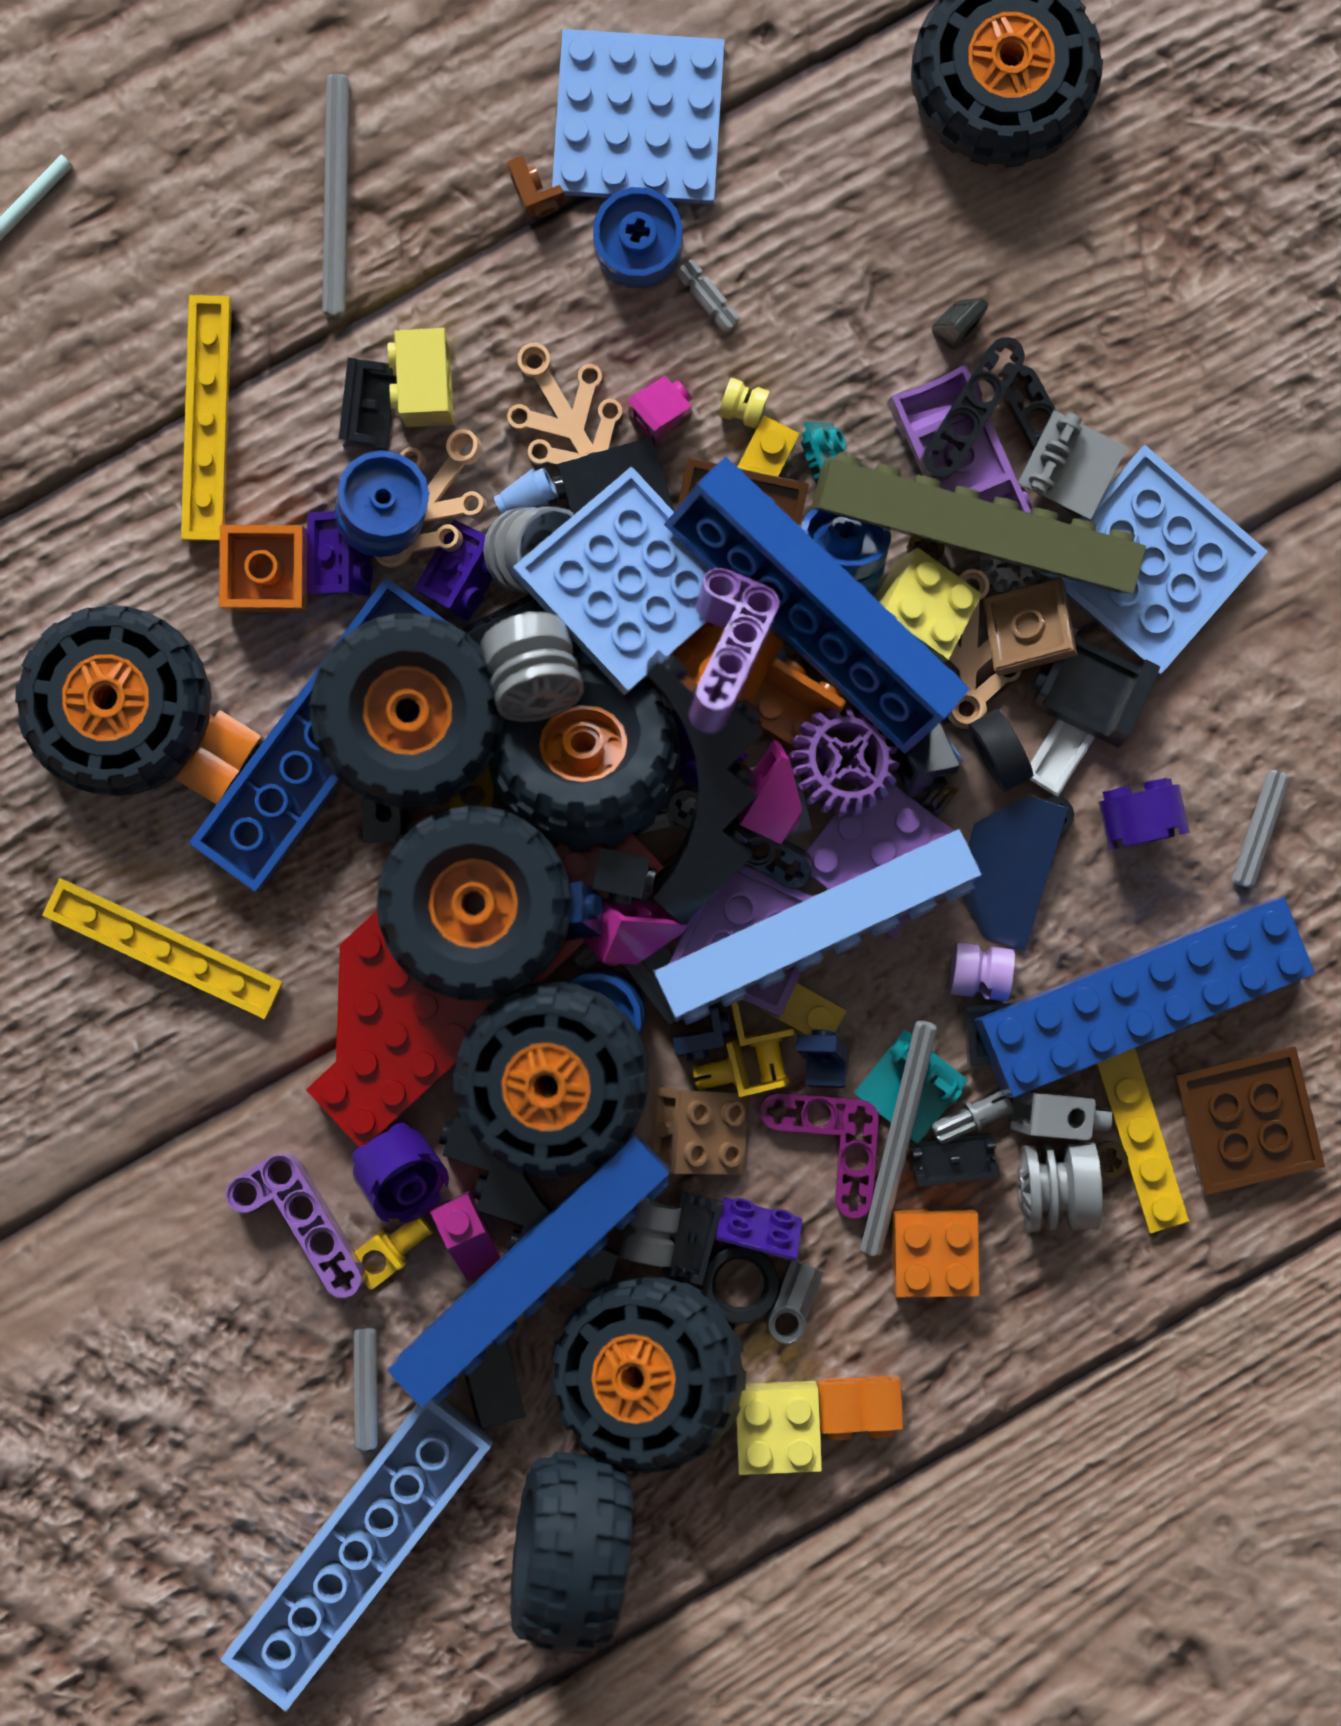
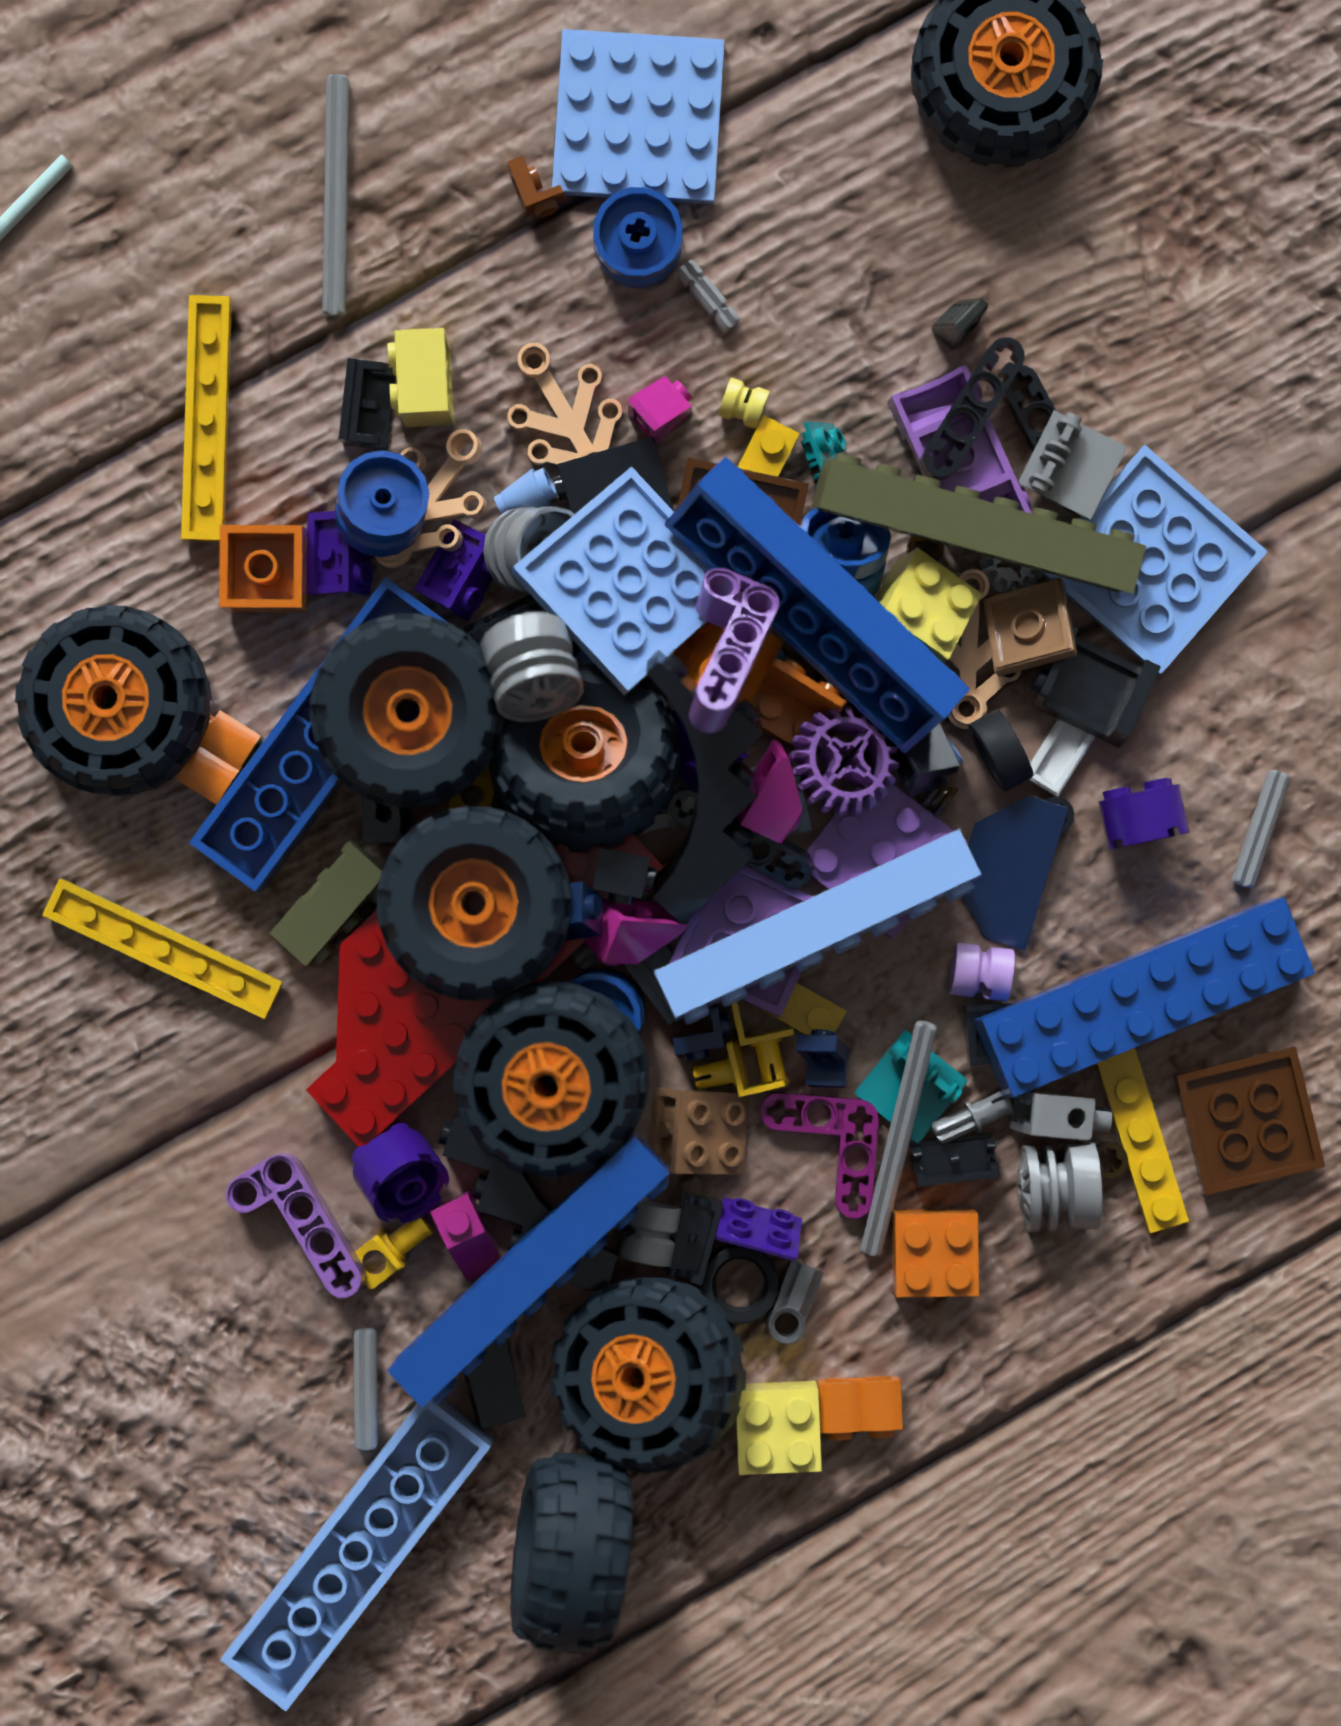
(330, 906): none -> olive wedge

